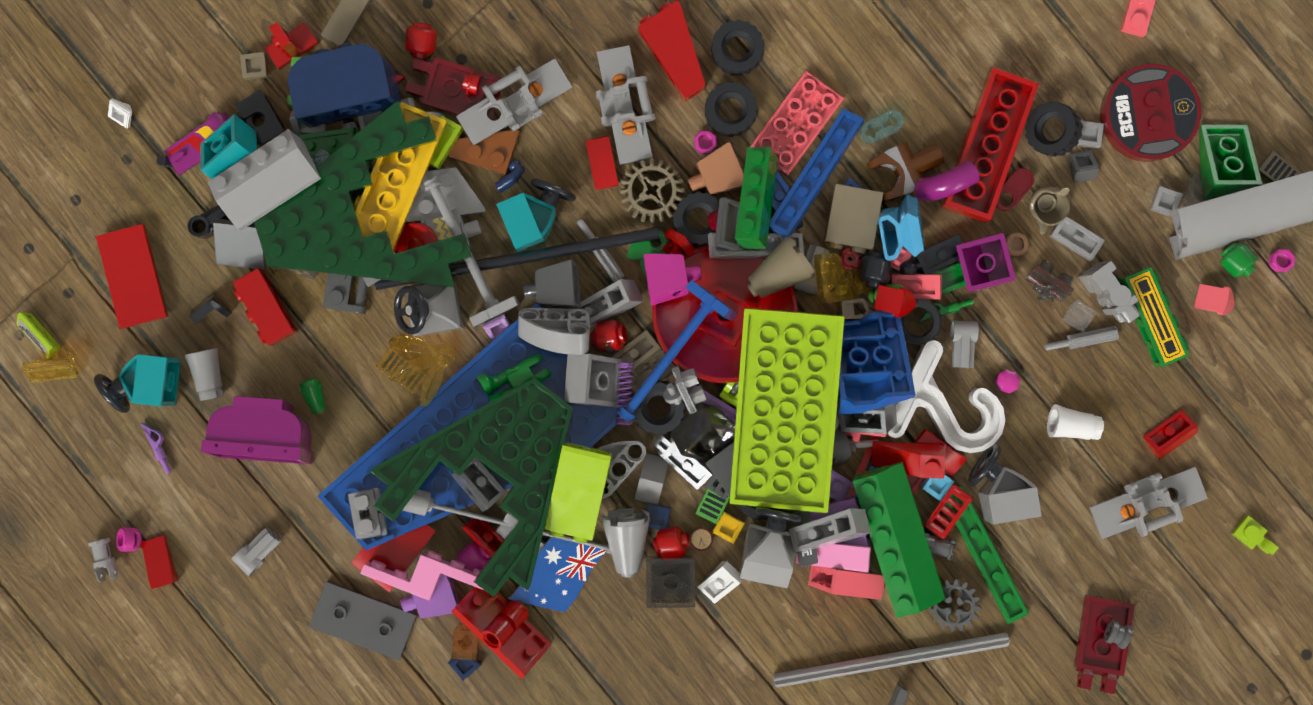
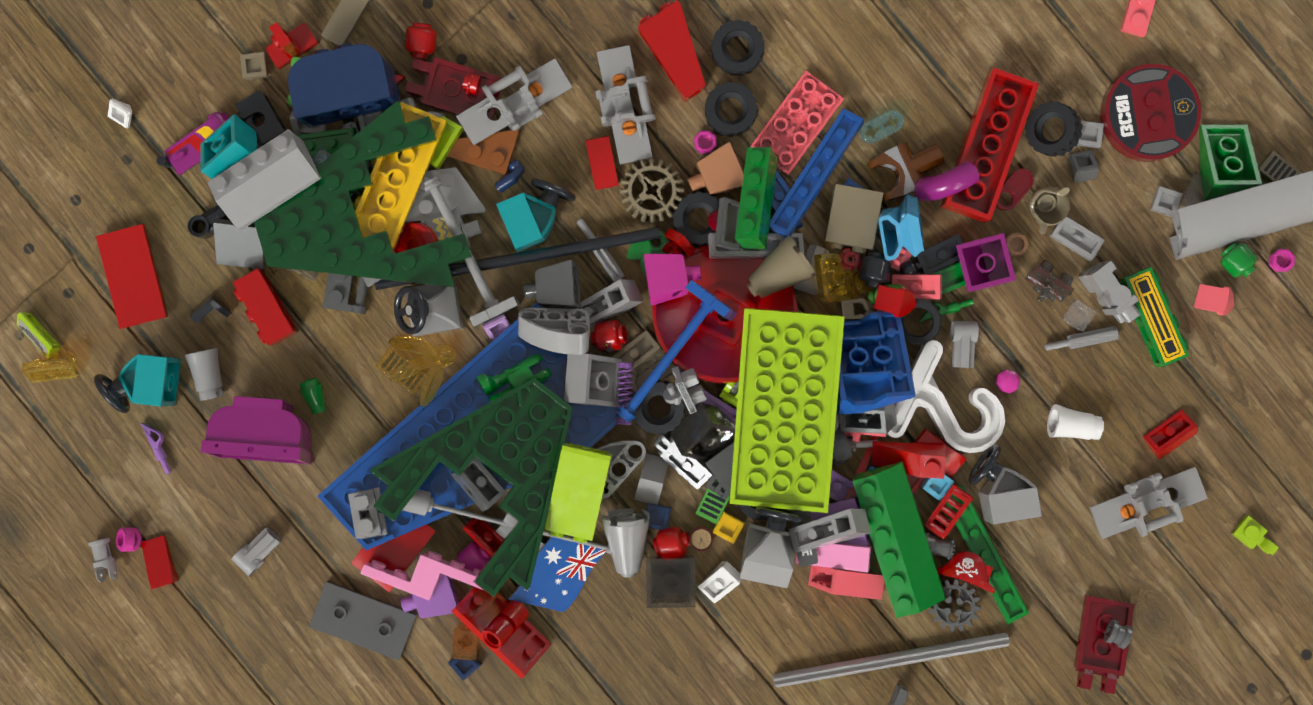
(969, 568): none -> red hat

